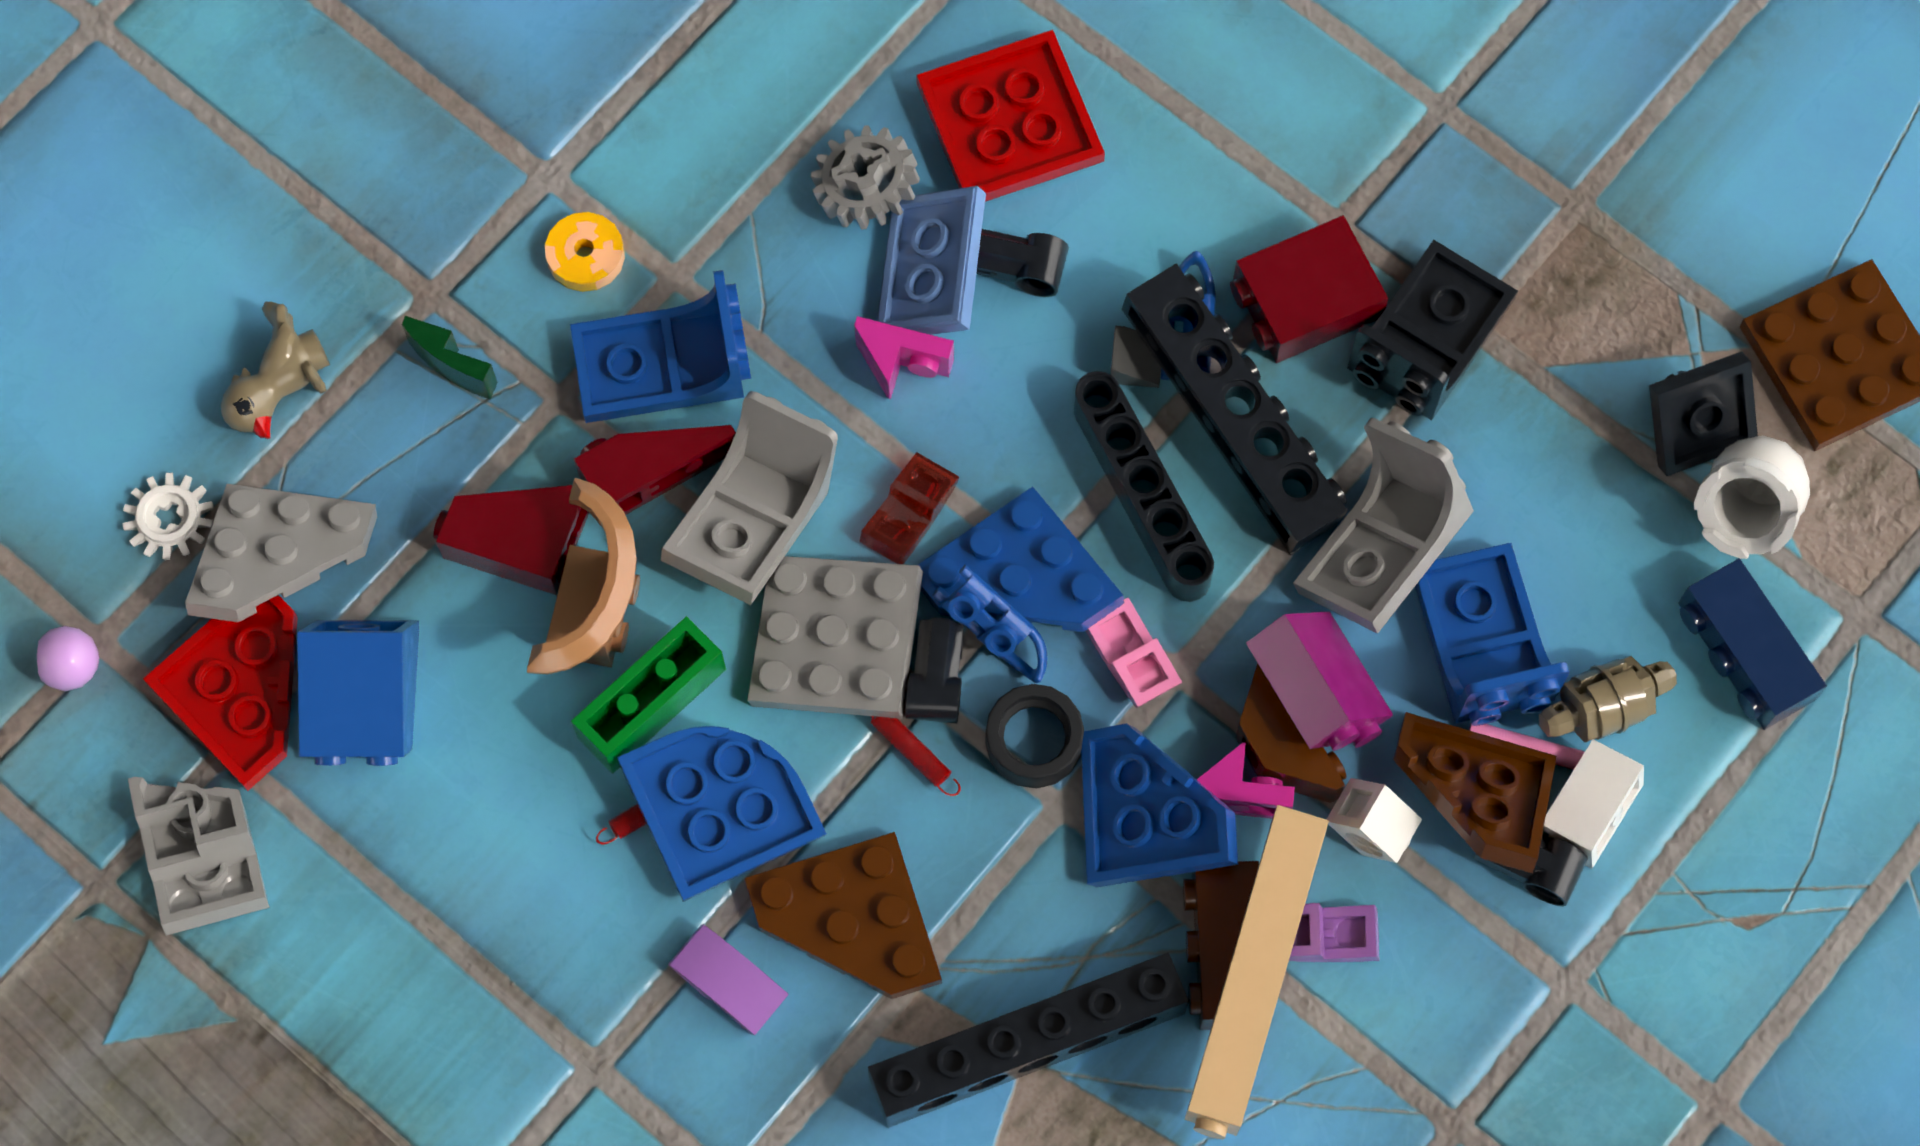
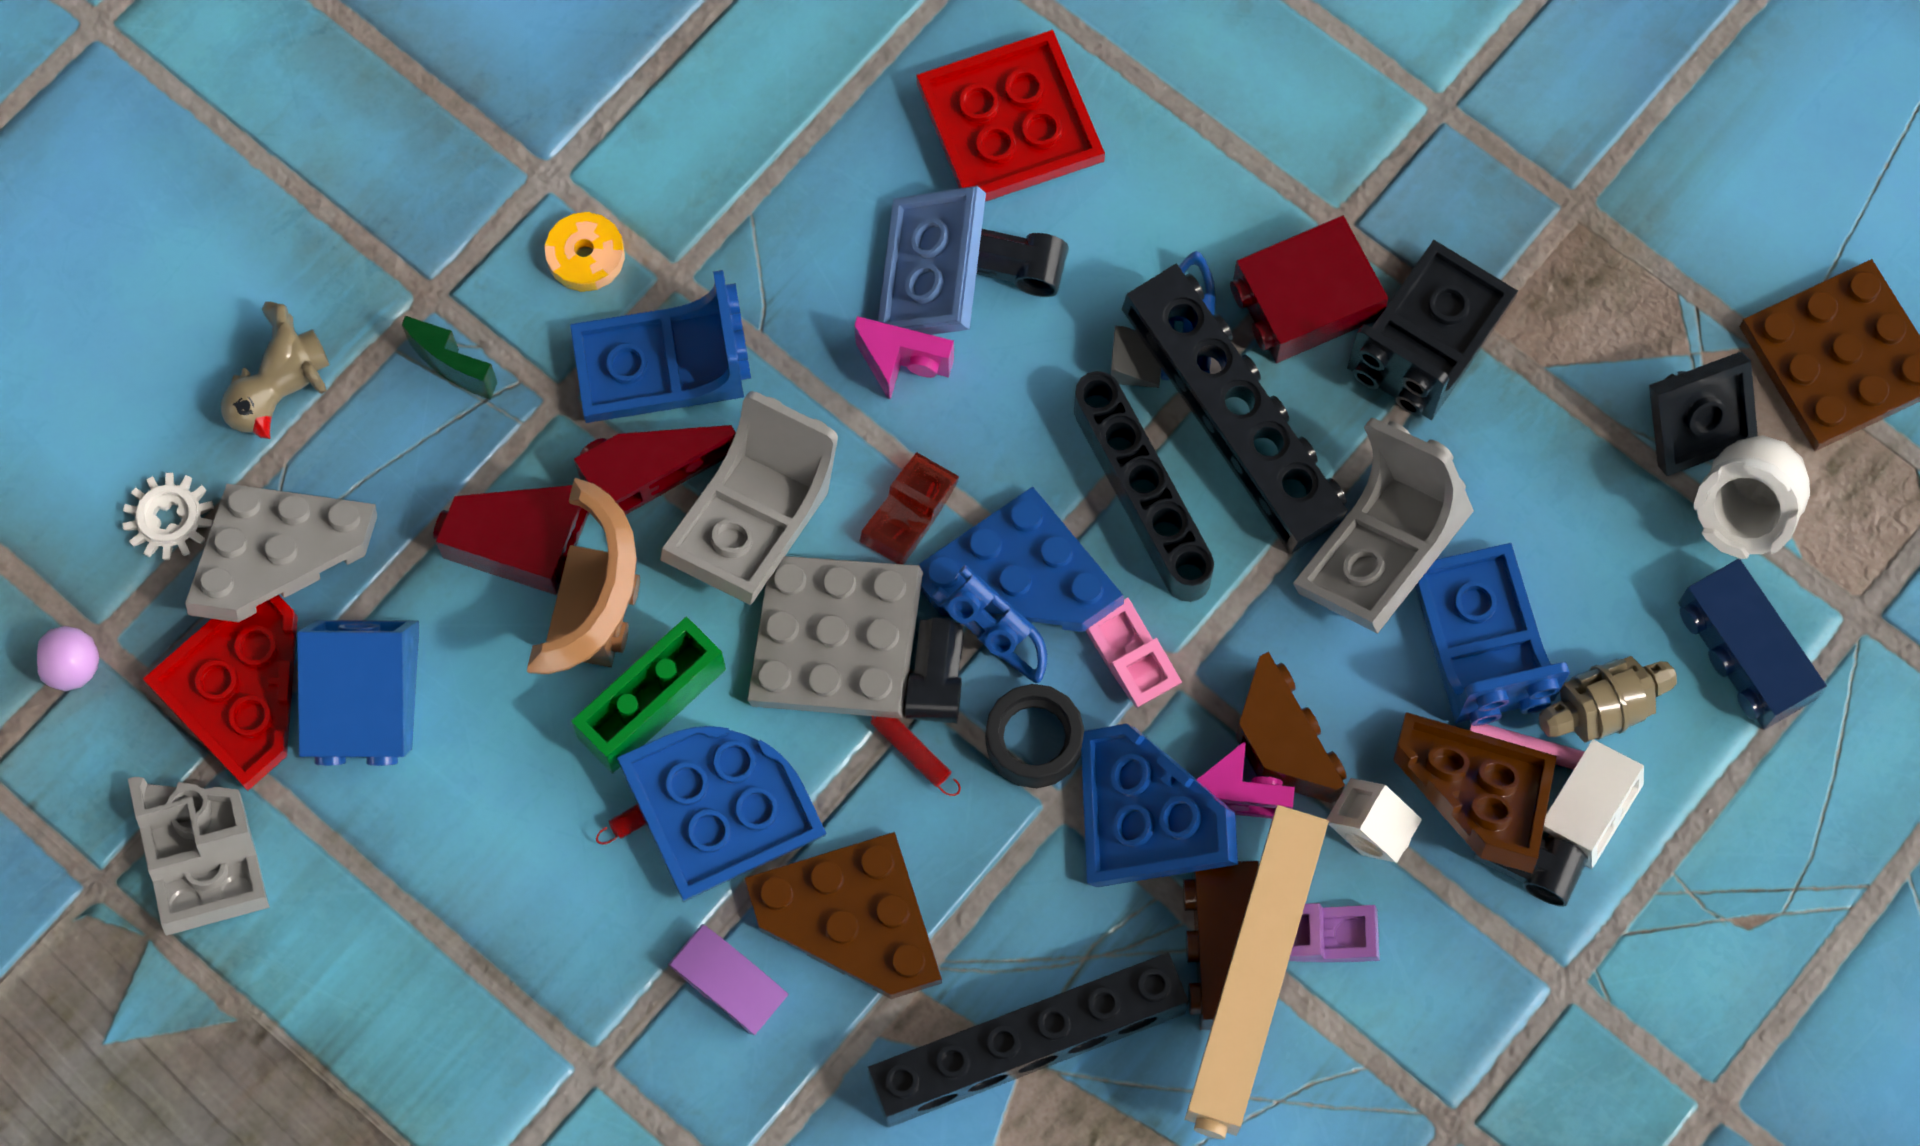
(865, 177): light grey gear -> none
(1320, 680): magenta brick -> none

